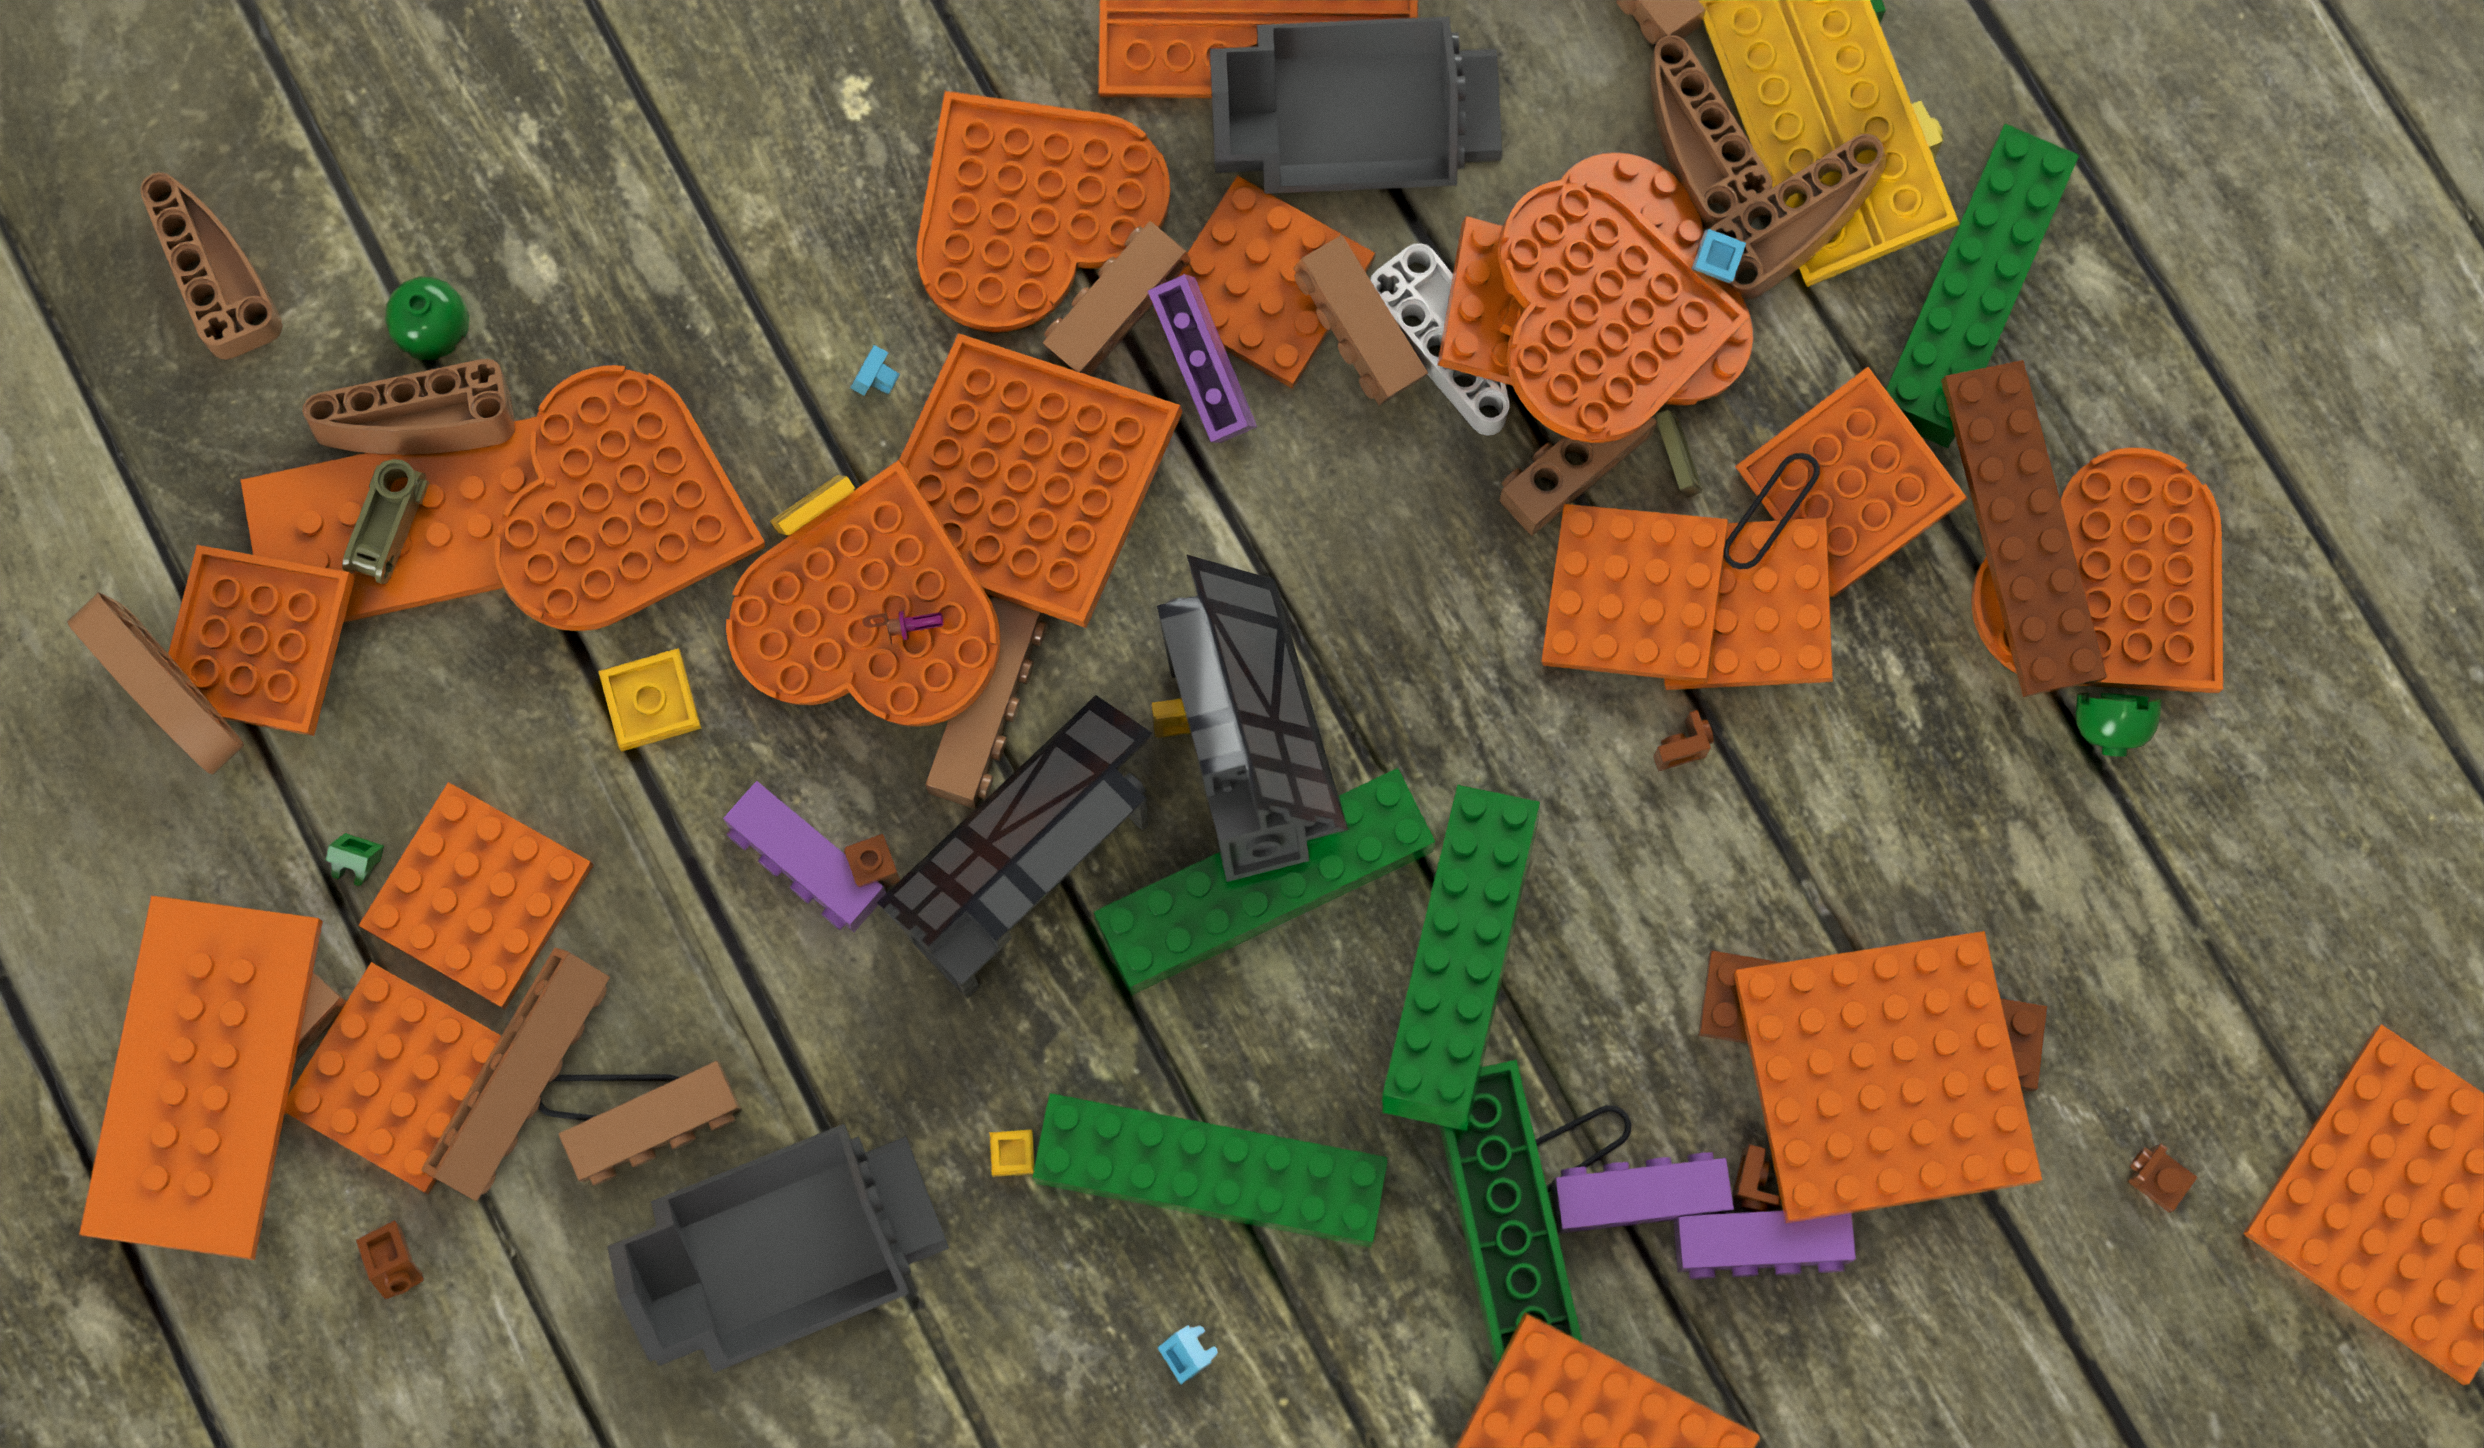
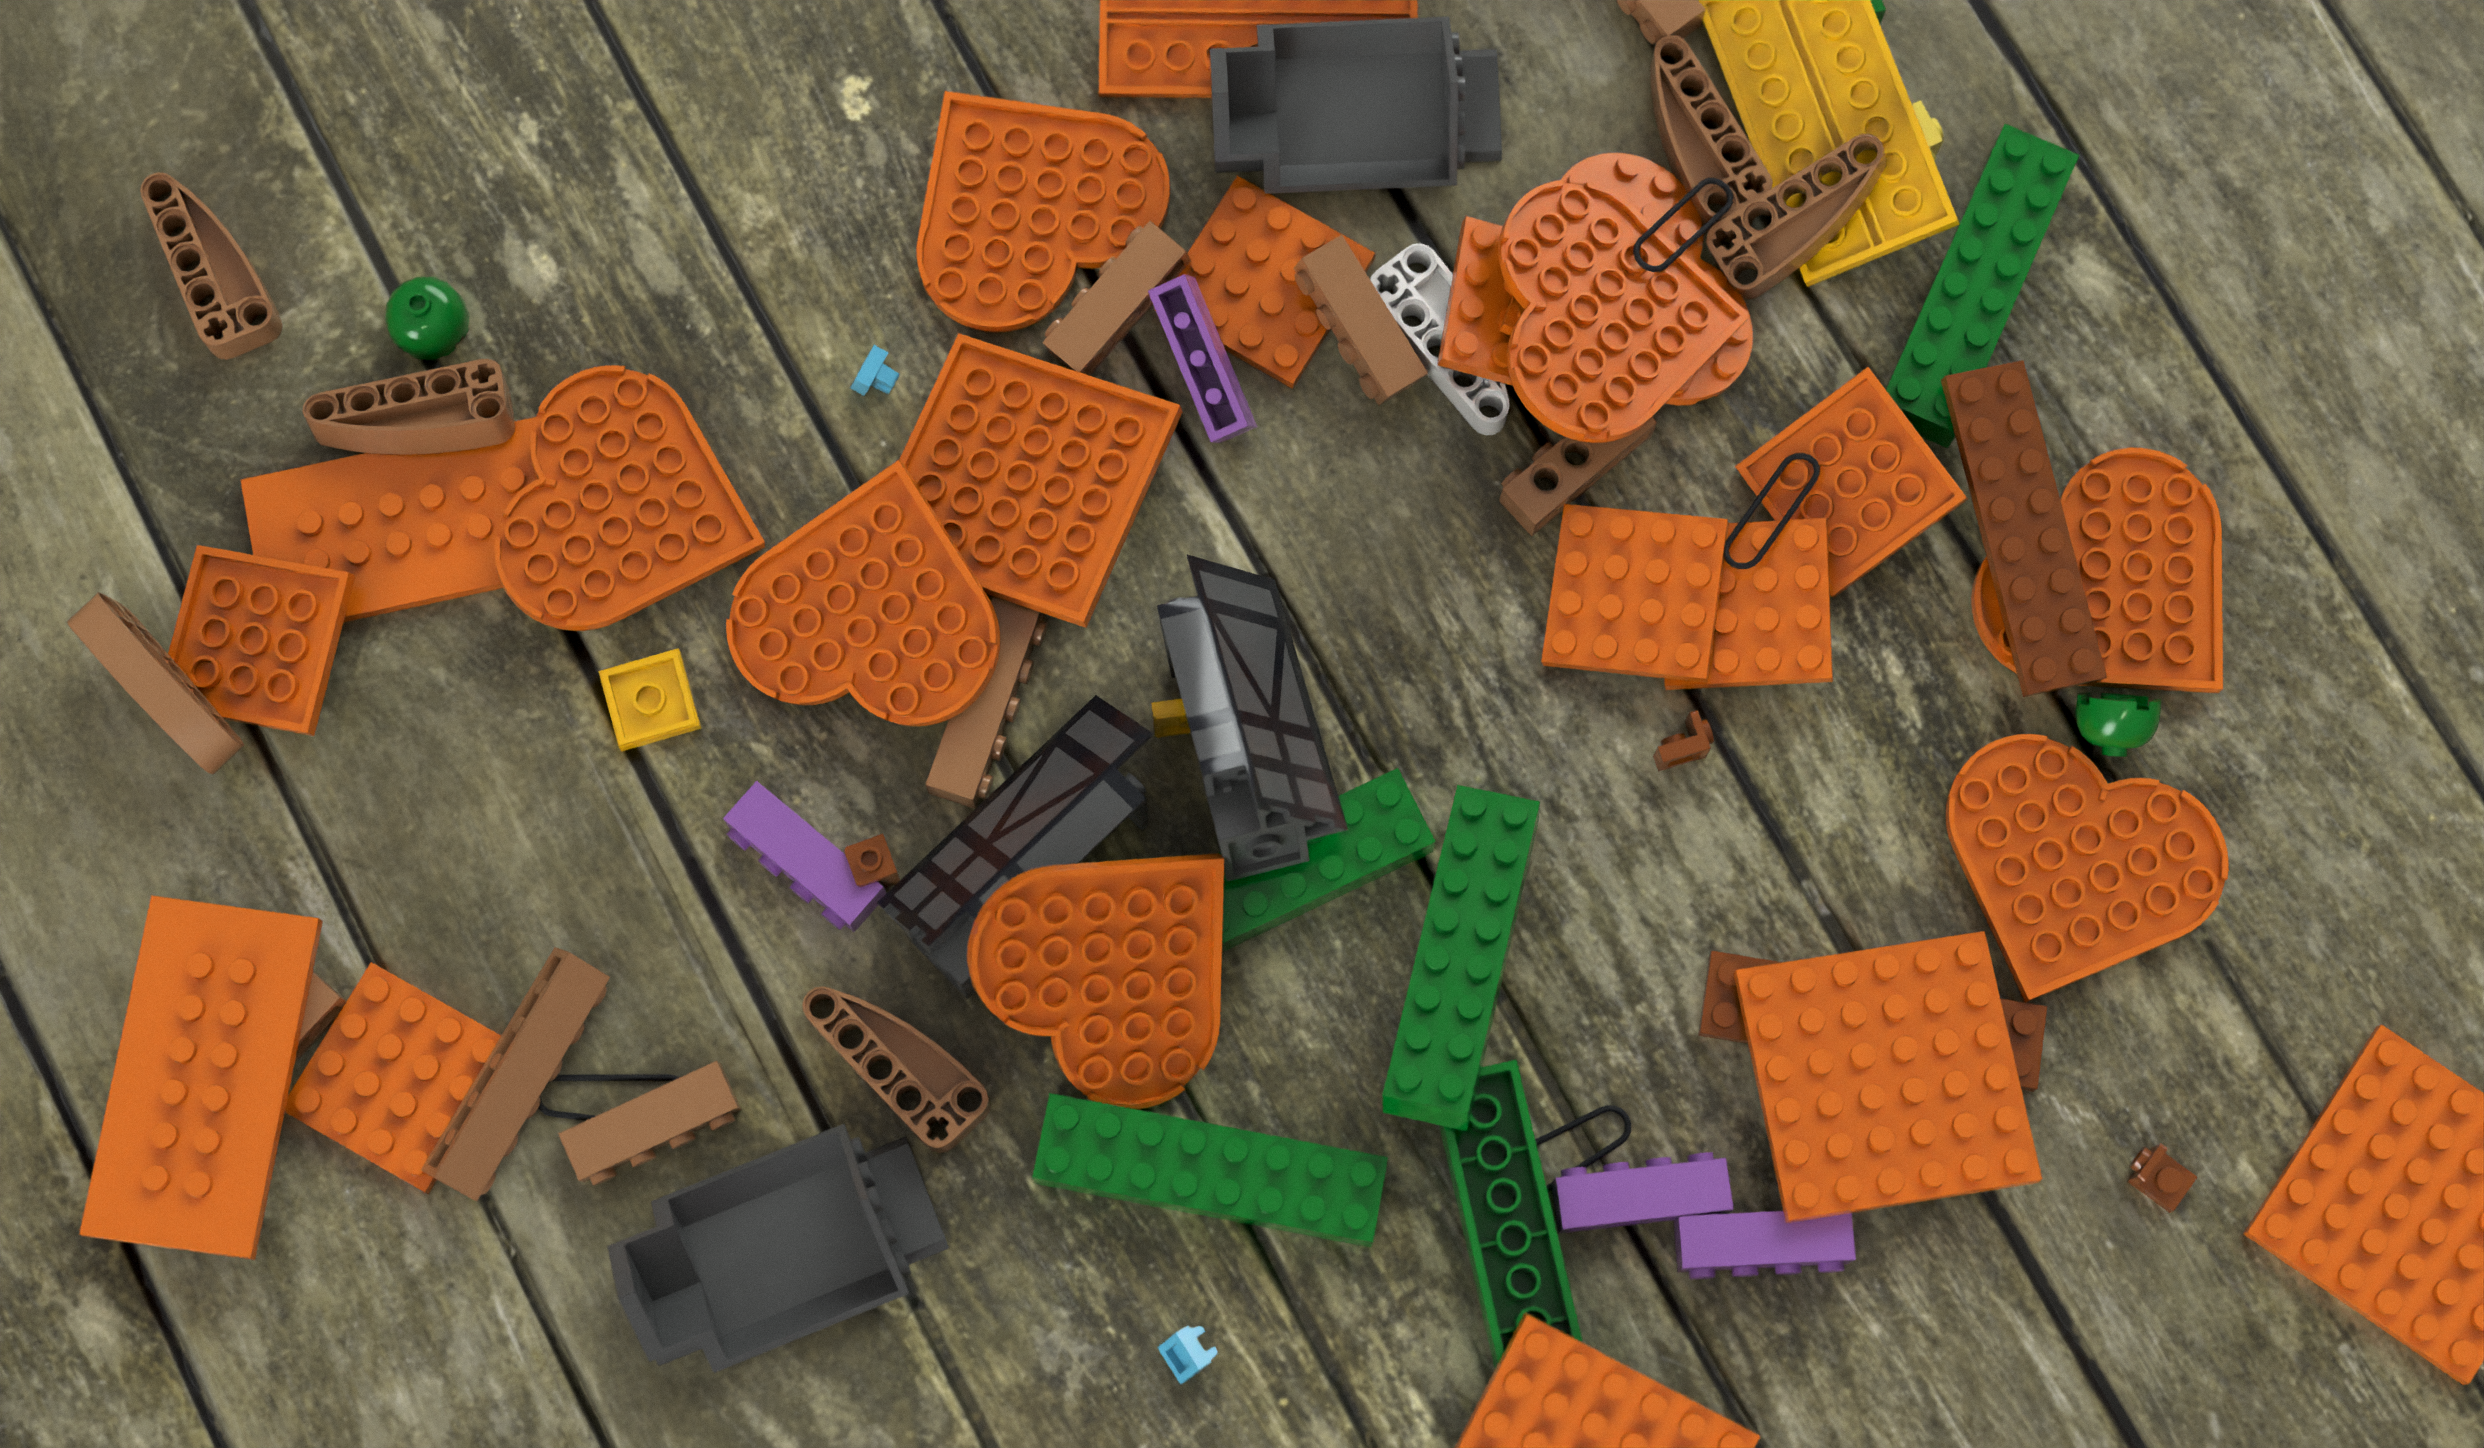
(354, 854): green tile -> none
(384, 521): olive piece -> none
(389, 1260): dark orange bracket -> none
(476, 895): orange plate -> none
(812, 505): yellow tile -> none
(904, 625): magenta piece -> none
(916, 1066): none -> medium nougat beam
(1012, 1153): yellow tile -> none
(1111, 967): none -> orange plate
(1671, 212): none -> black piece
(1679, 453): olive tile -> none
(1718, 256): medium azure tile -> none
(1751, 1173): dark orange bracket -> none
(2078, 865): none -> orange plate

